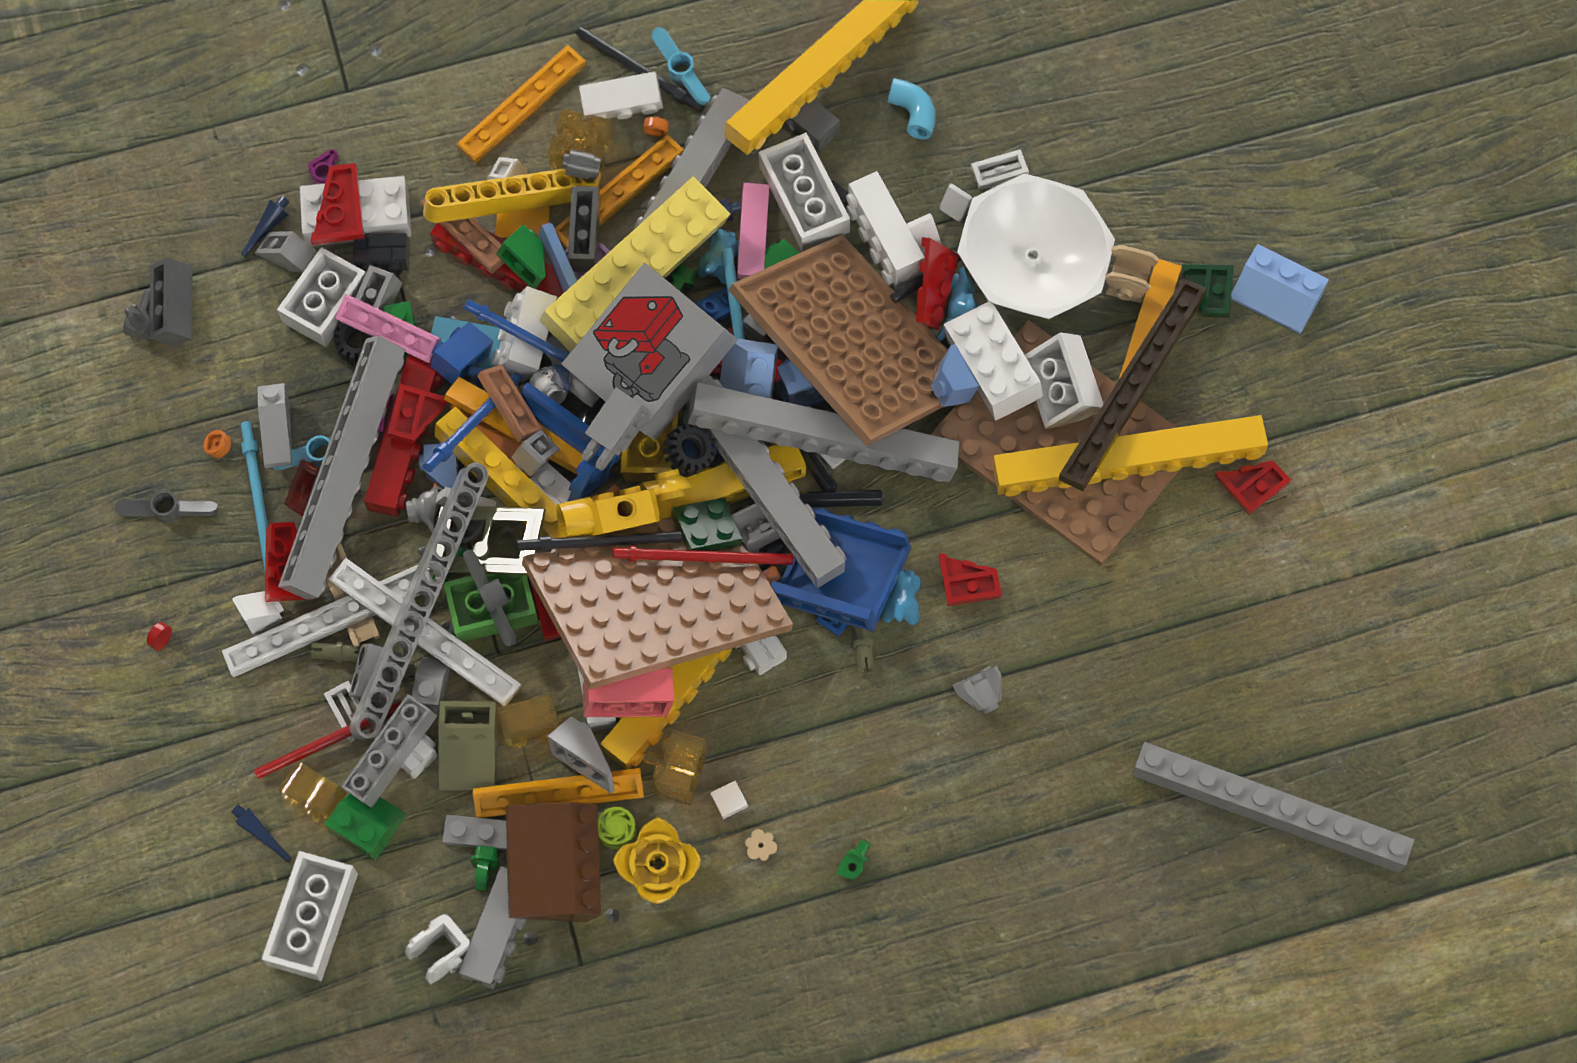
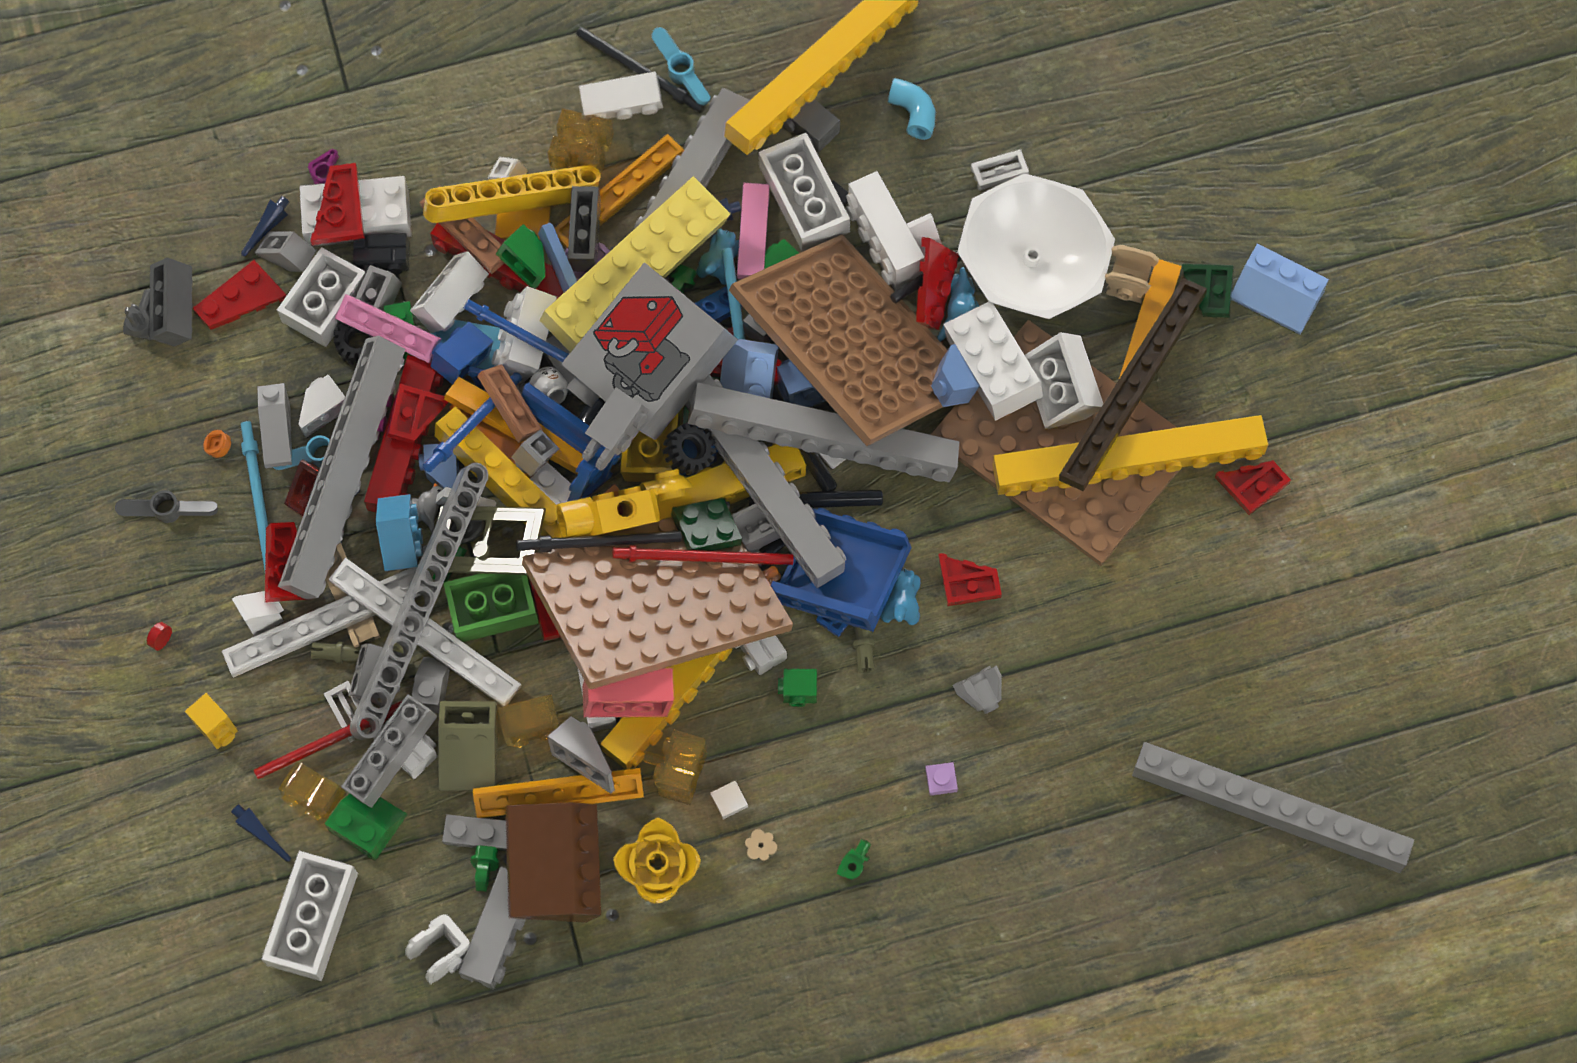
(212, 721): none -> yellow brick
(241, 294): none -> red wing
(320, 405): none -> white slope
(399, 532): none -> dark azure brick
(449, 292): none -> white brick
(492, 596): dark grey piece -> none
(521, 104): light orange tile -> none
(561, 376): dark blue piece -> none
(581, 164): dark grey brick -> none
(616, 828): lime wheel -> none
(655, 126): orange tile -> none
(798, 686): none -> green brick
(941, 778): none -> lavender plate
(956, 203): white slope -> none

